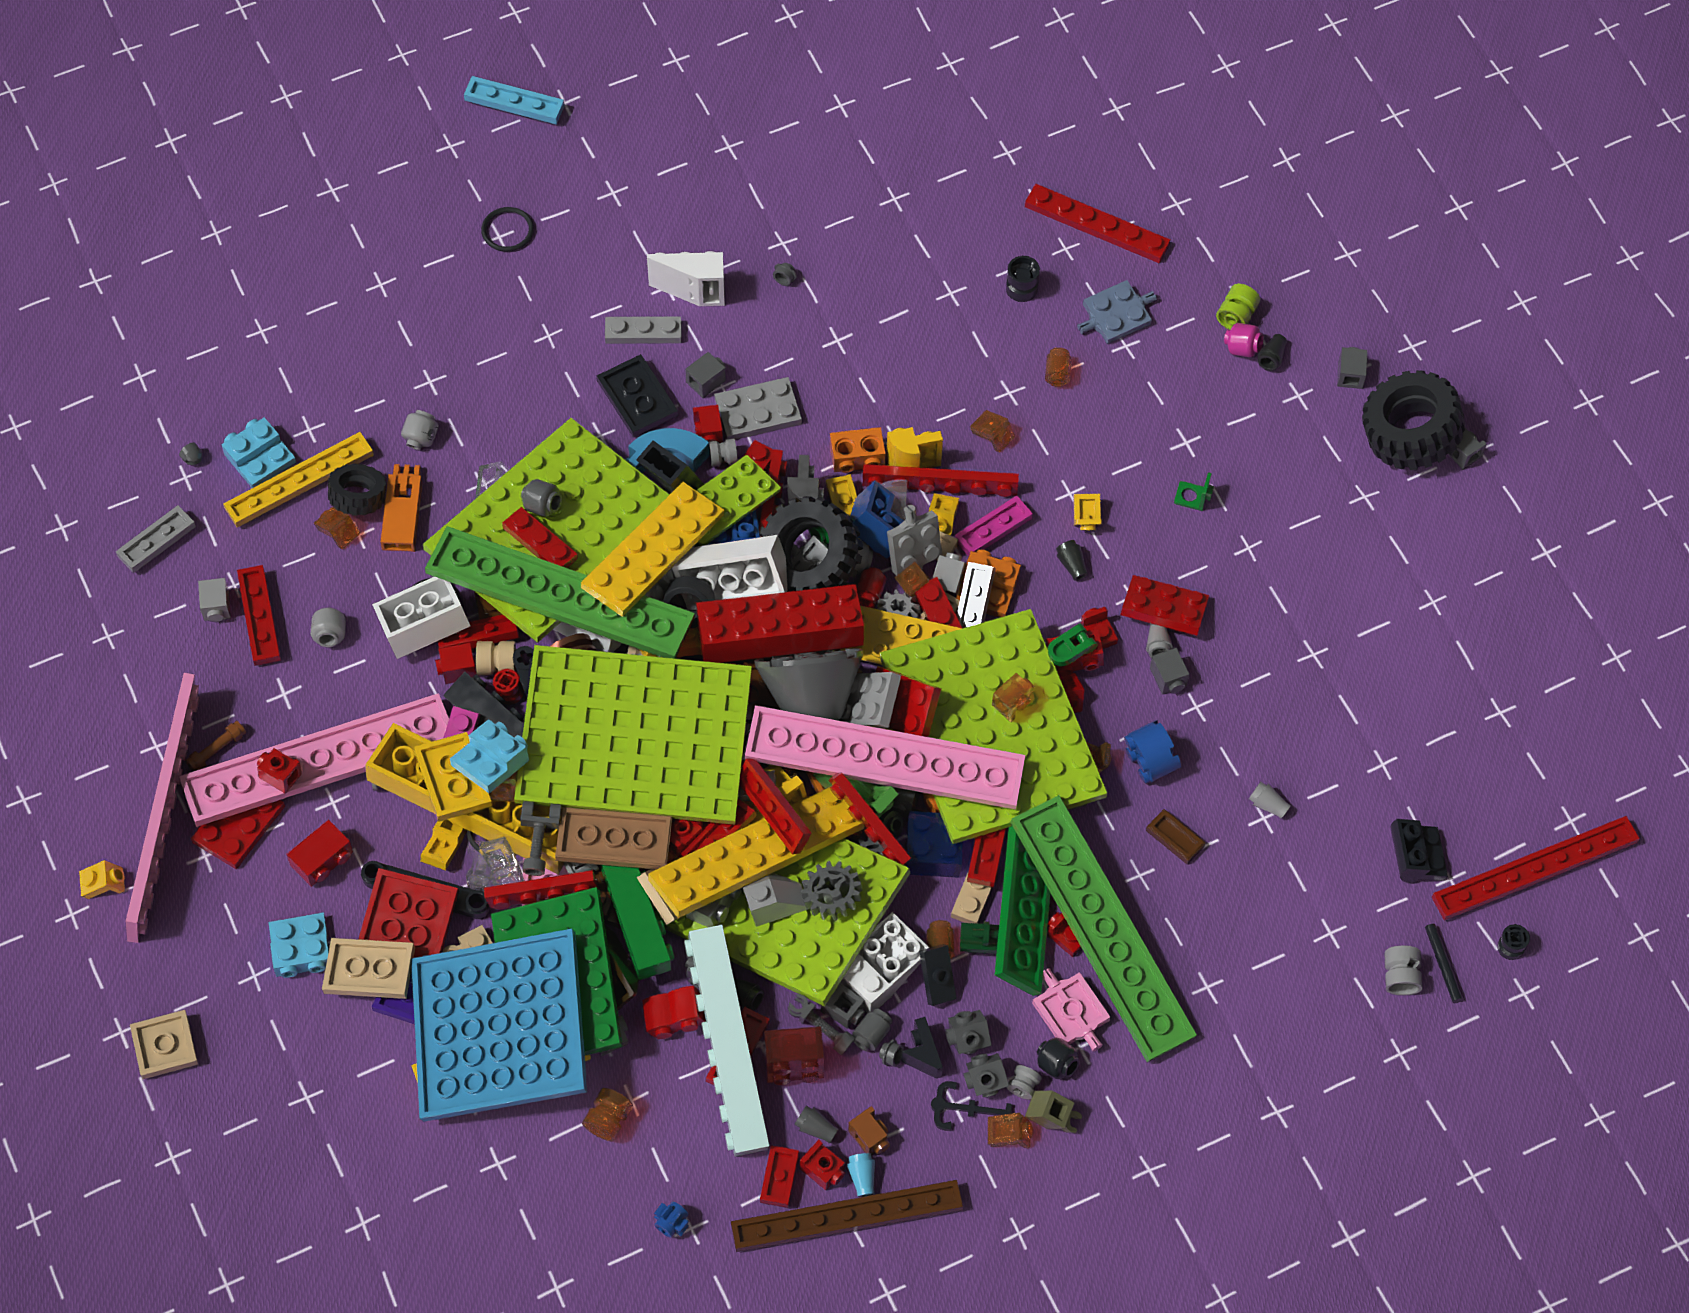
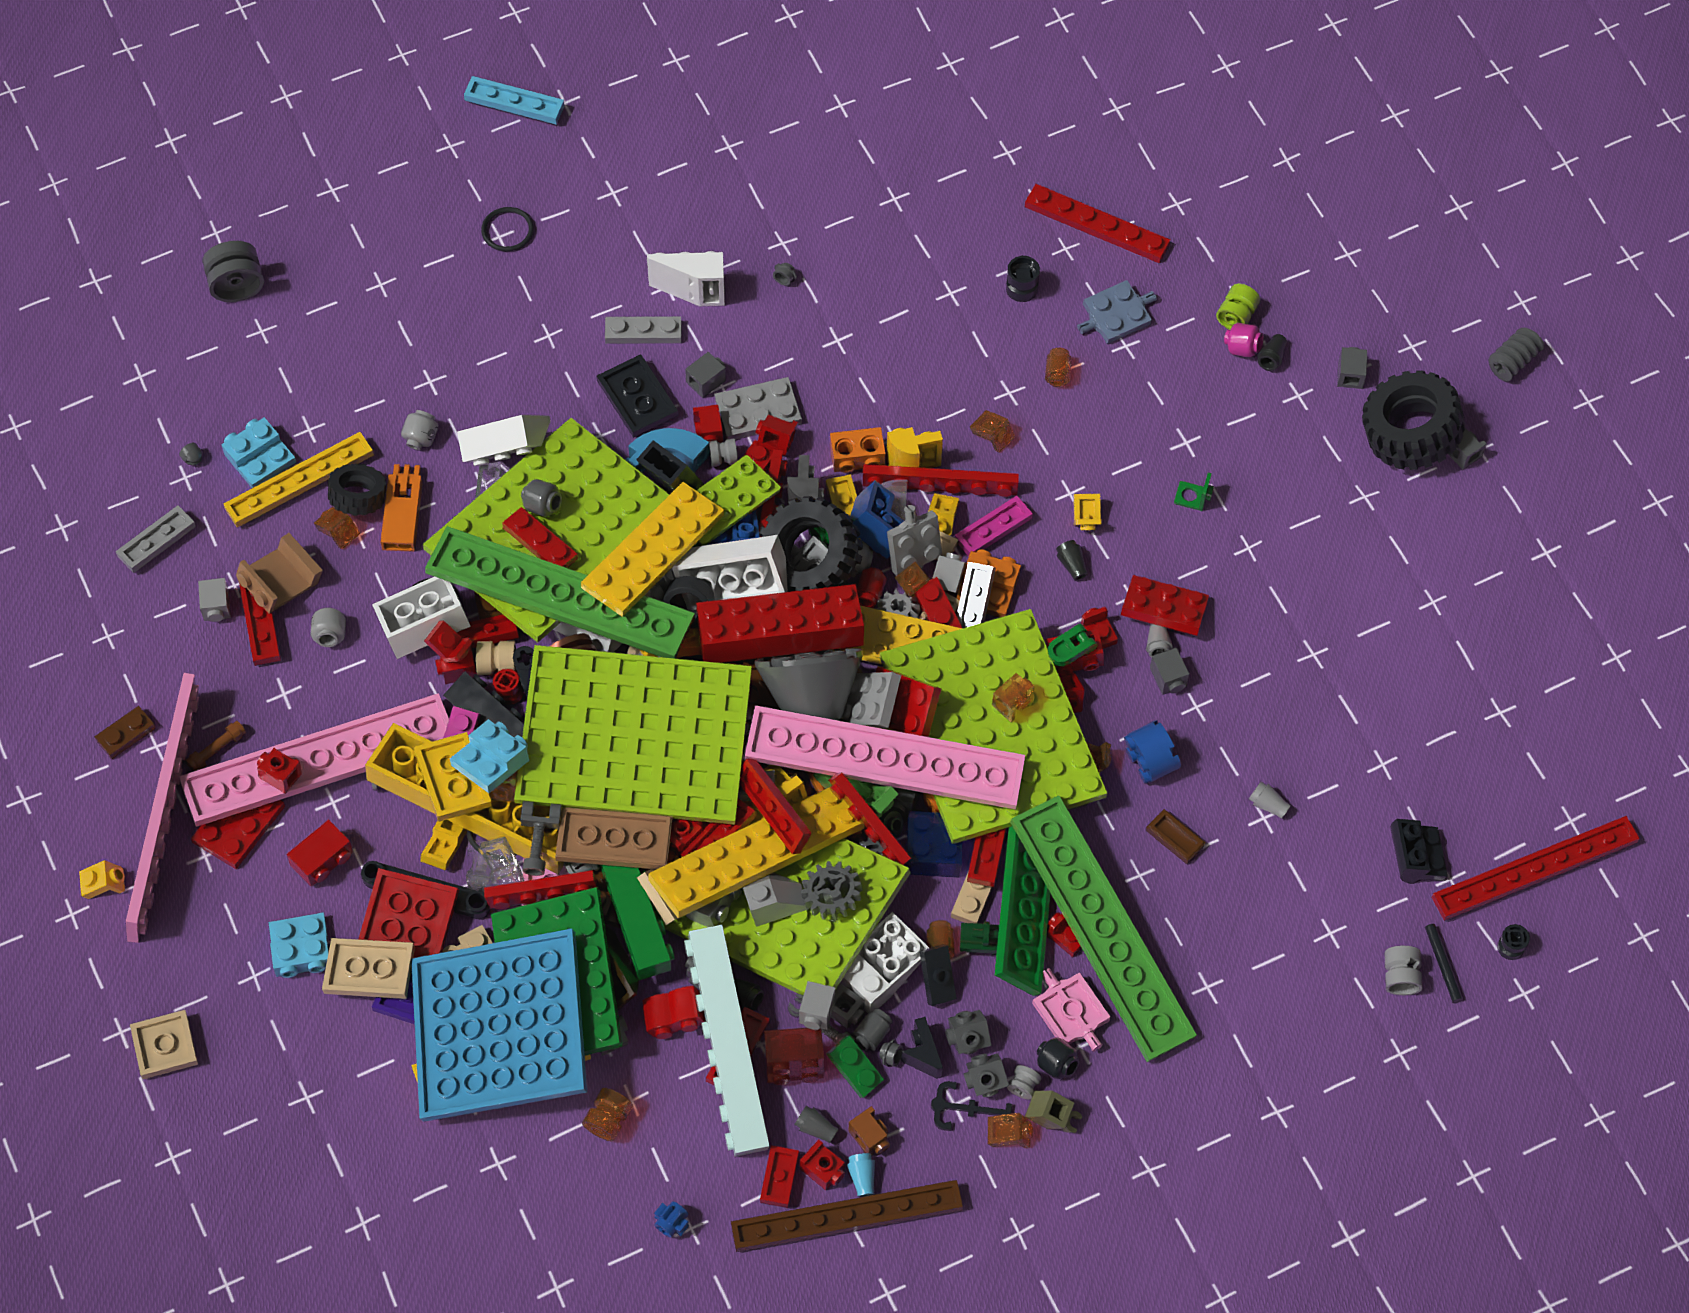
(125, 732): none -> reddish brown plate
(233, 271): none -> dark grey wheel
(280, 574): none -> medium nougat panel
(448, 643): none -> red bracket
(502, 438): none -> white slope
(776, 433): none -> red brick
(817, 1006): none -> light grey brick
(854, 1066): none -> green plate
(1515, 353): none -> dark grey piece

